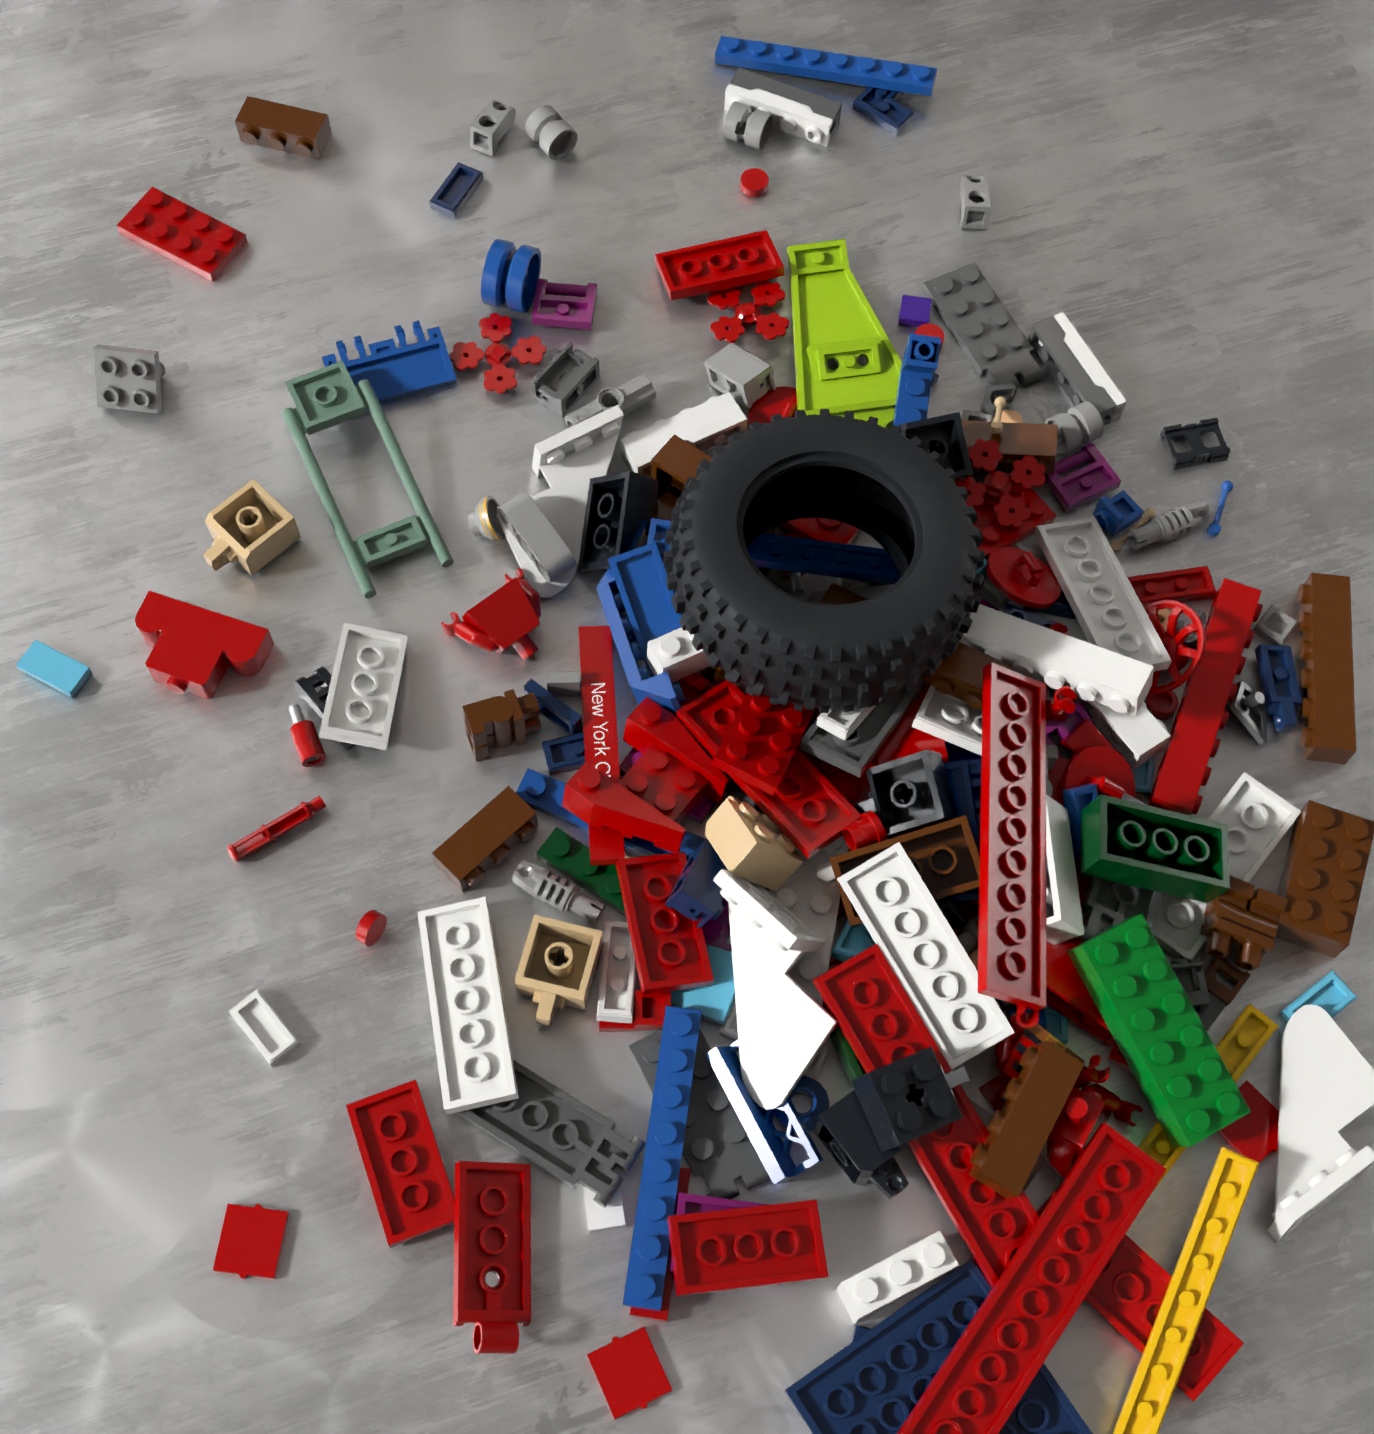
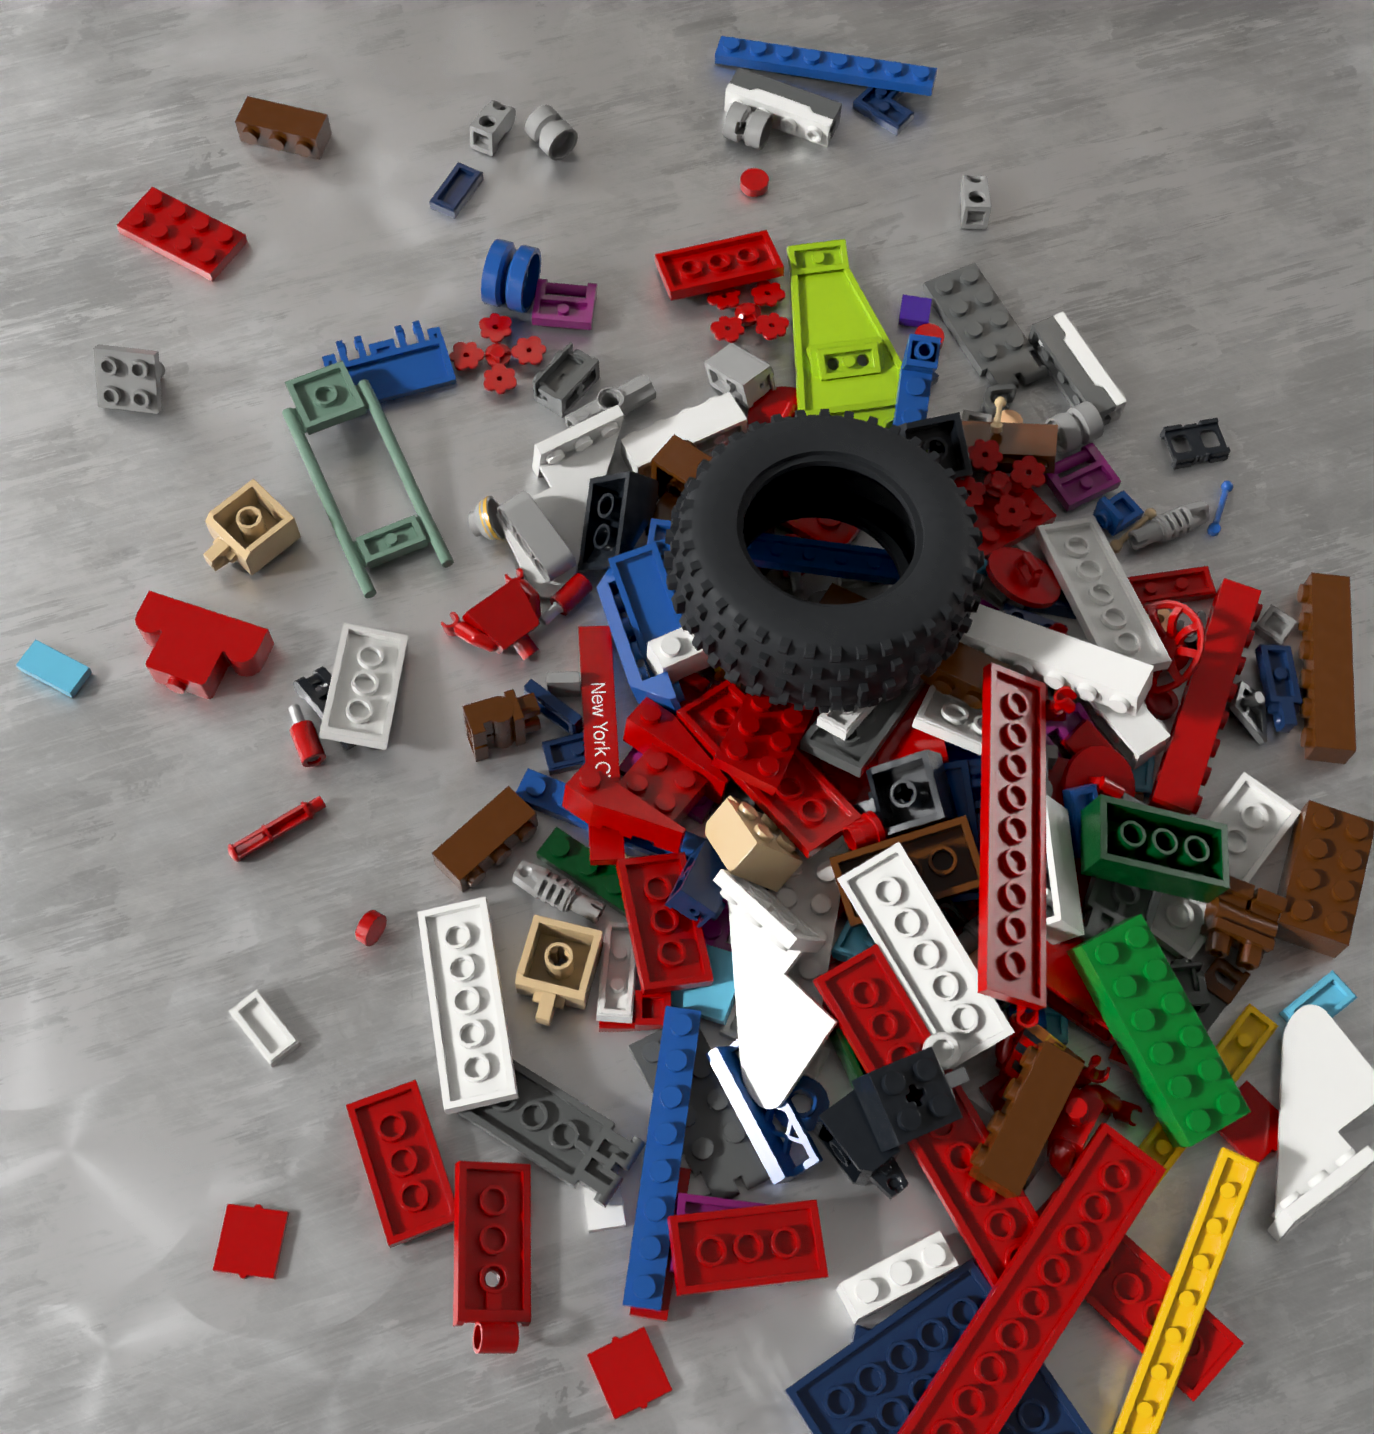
(567, 597): none -> red piece
(945, 1048): none -> white tile

